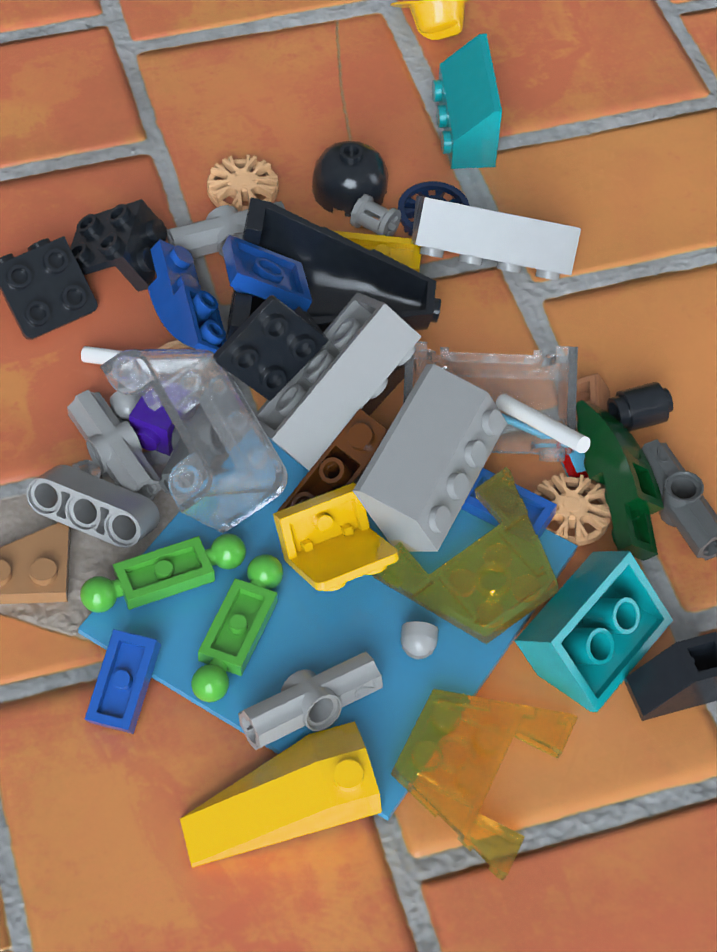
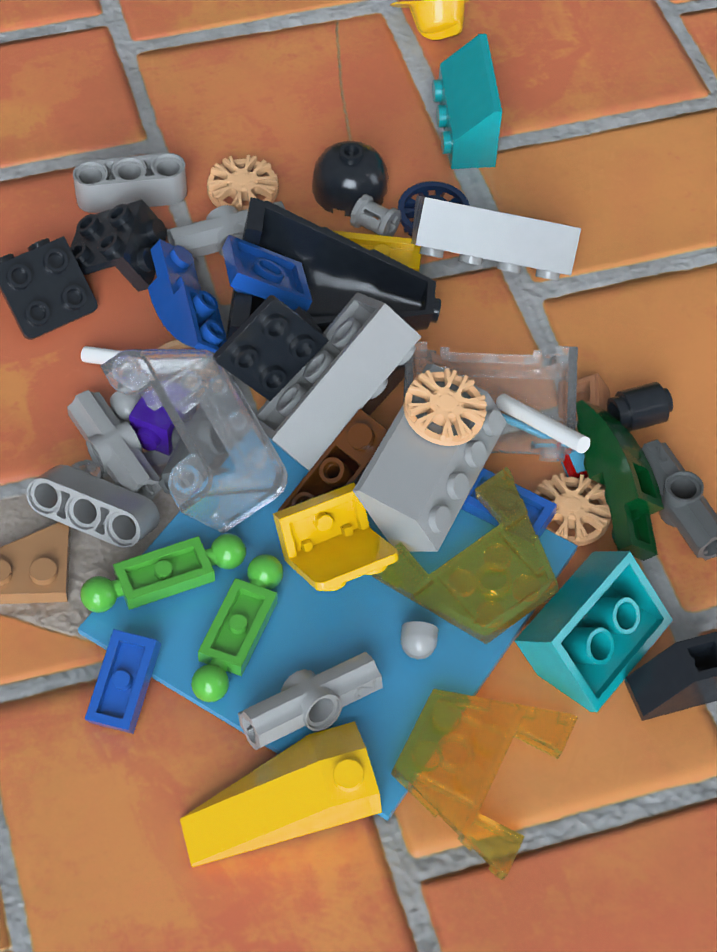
(122, 180): none -> light grey beam
(445, 407): none -> light nougat wheel

